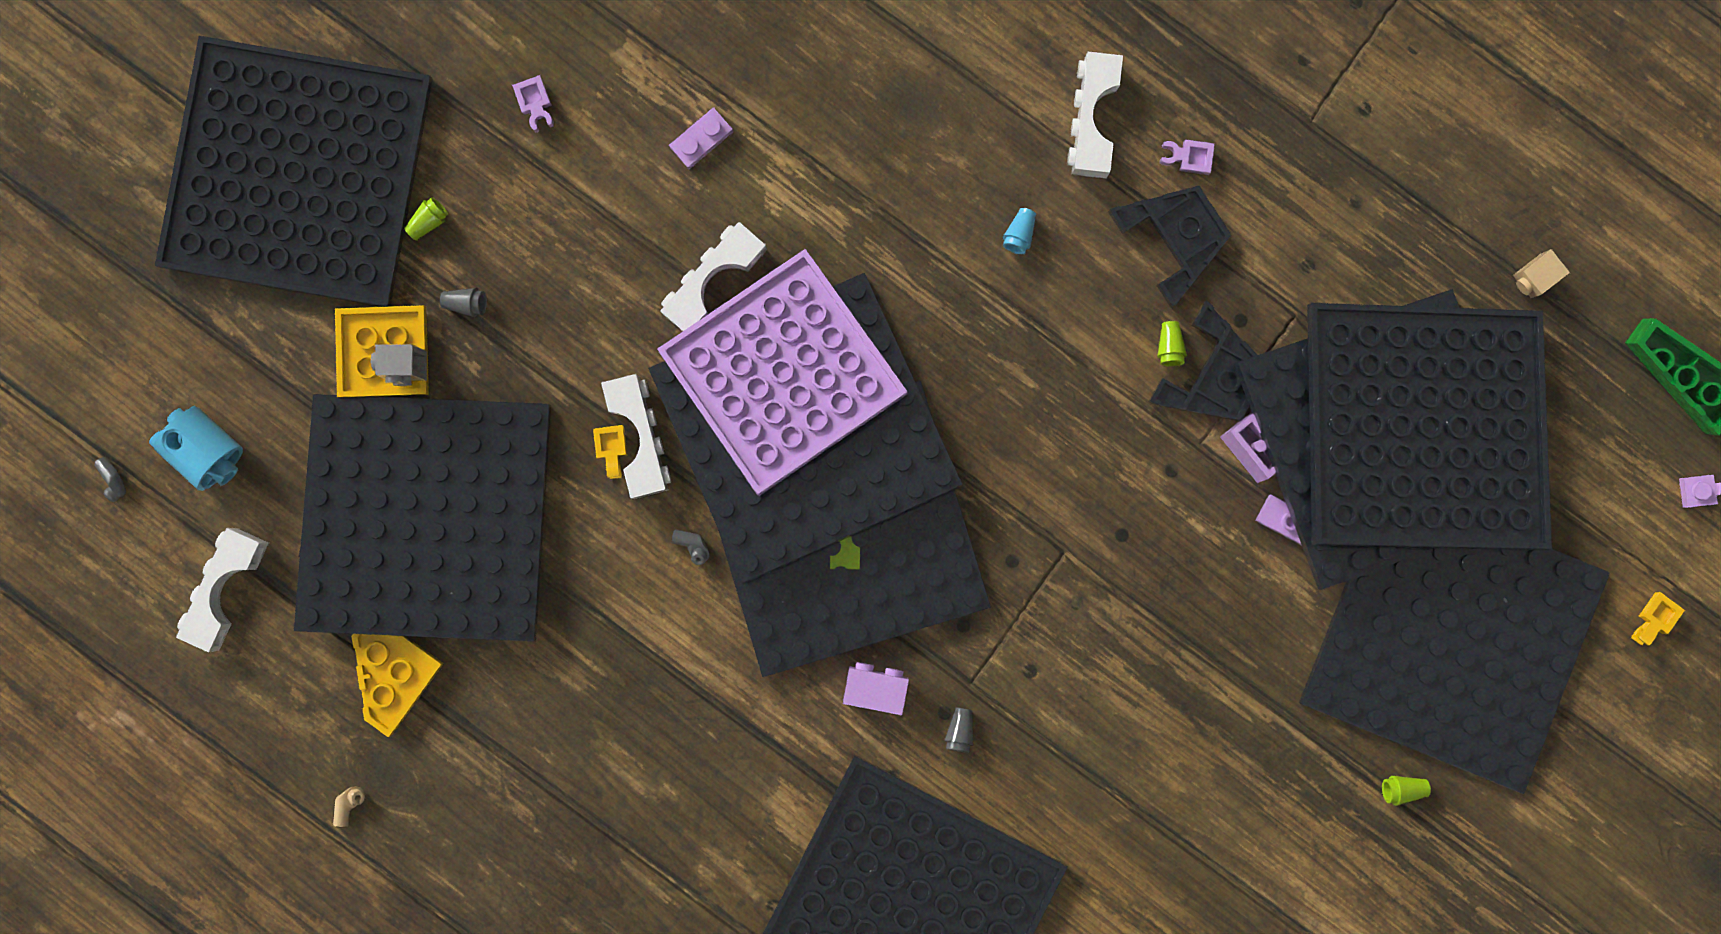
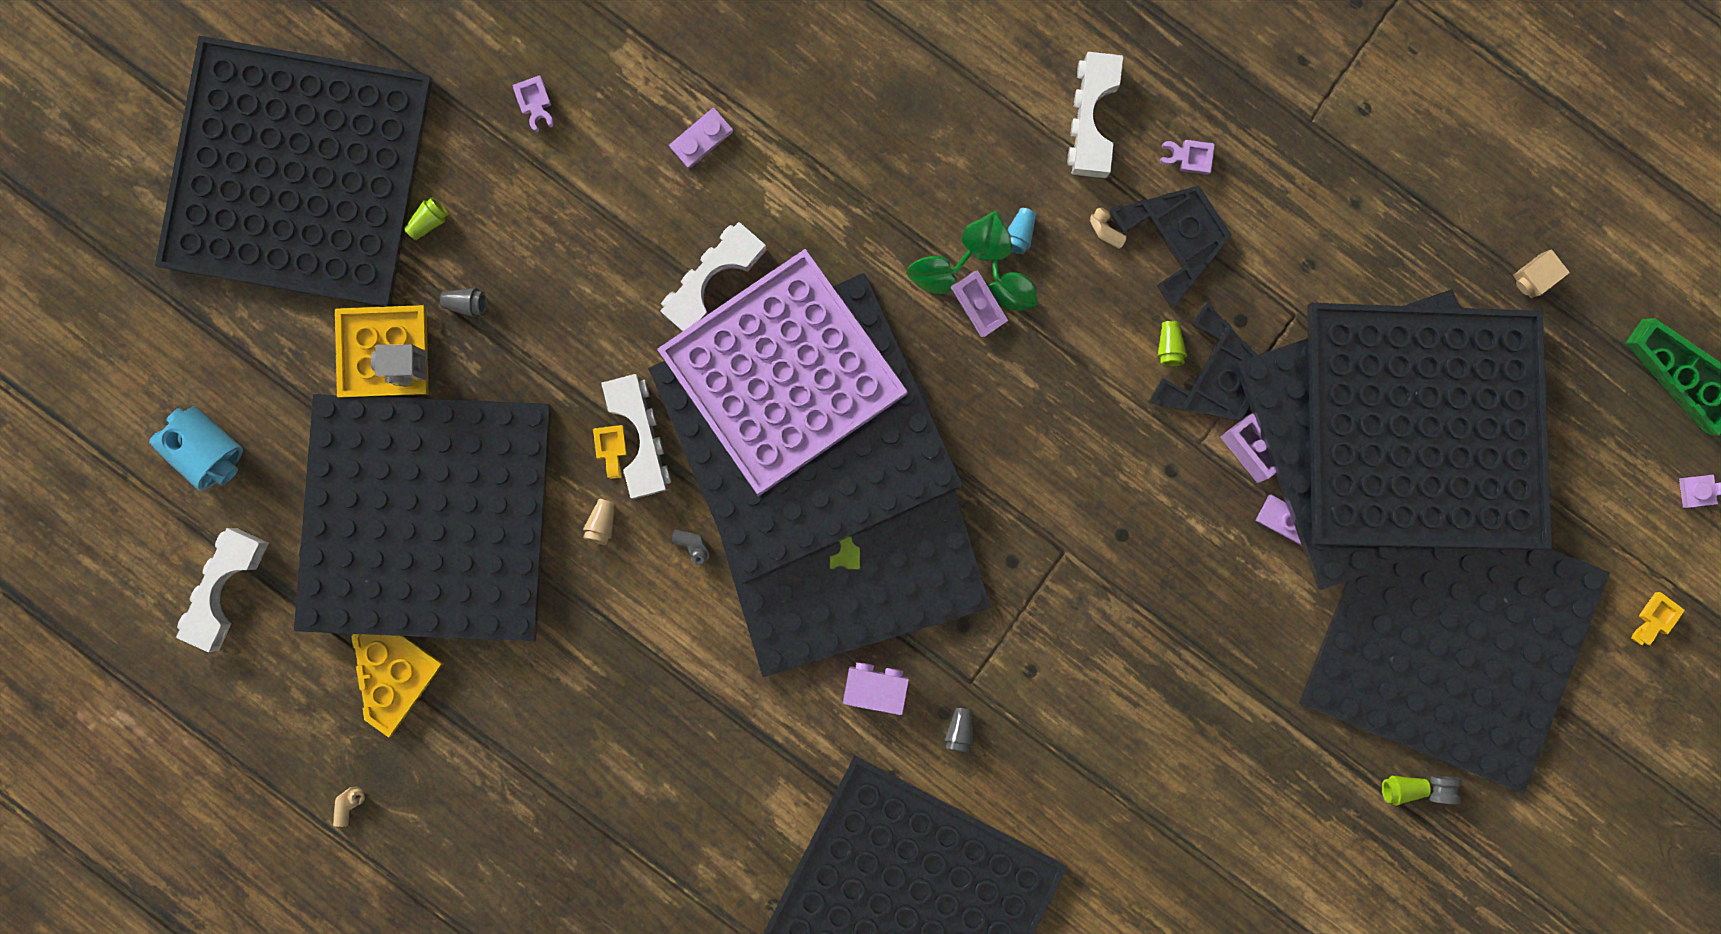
(112, 478): dark grey arm -> none
(600, 523): none -> tan cone
(979, 303): none -> lavender plate
(986, 240): none -> green plant
(1103, 230): none -> tan arm
(1445, 789): none -> dark grey wheel

